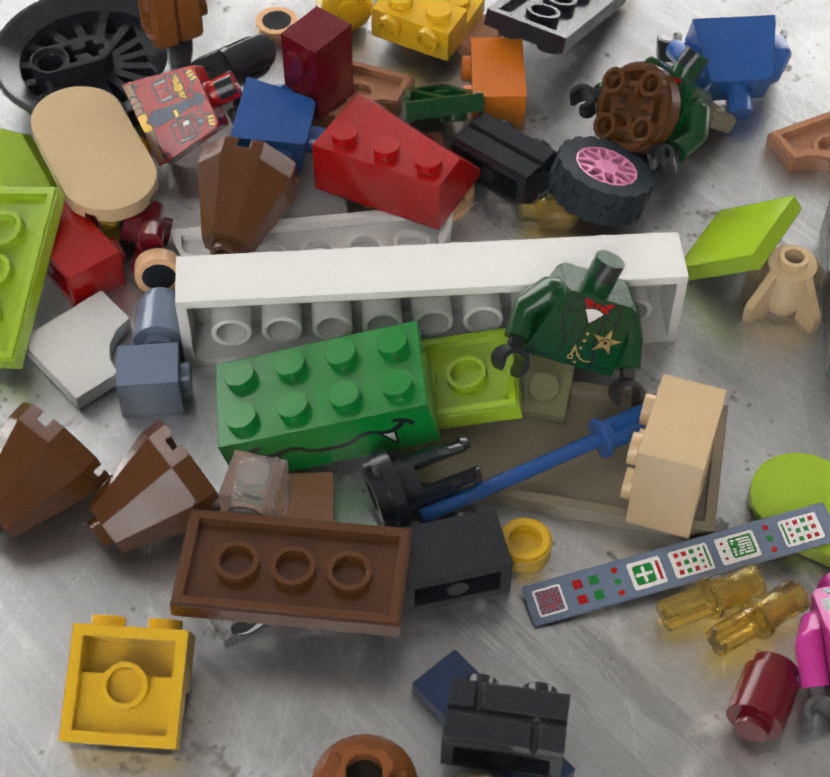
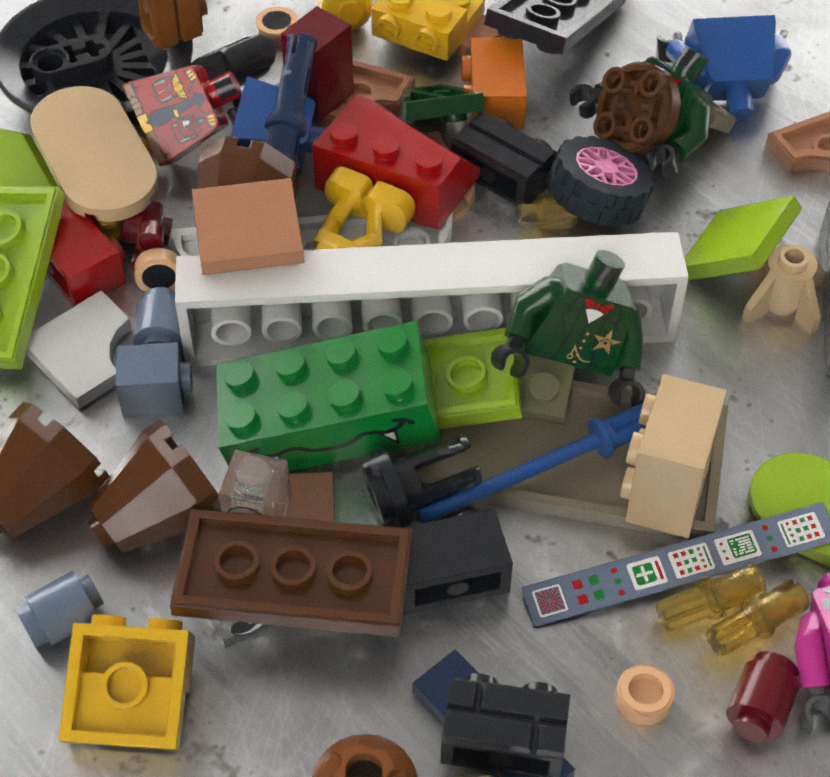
(56, 606): none -> sand blue brick
(247, 226): none -> nougat tile
(286, 123): none -> dark blue pin
(355, 196): none -> yellow piece
(528, 544): yellow tile -> none
(644, 694): none -> light nougat tile

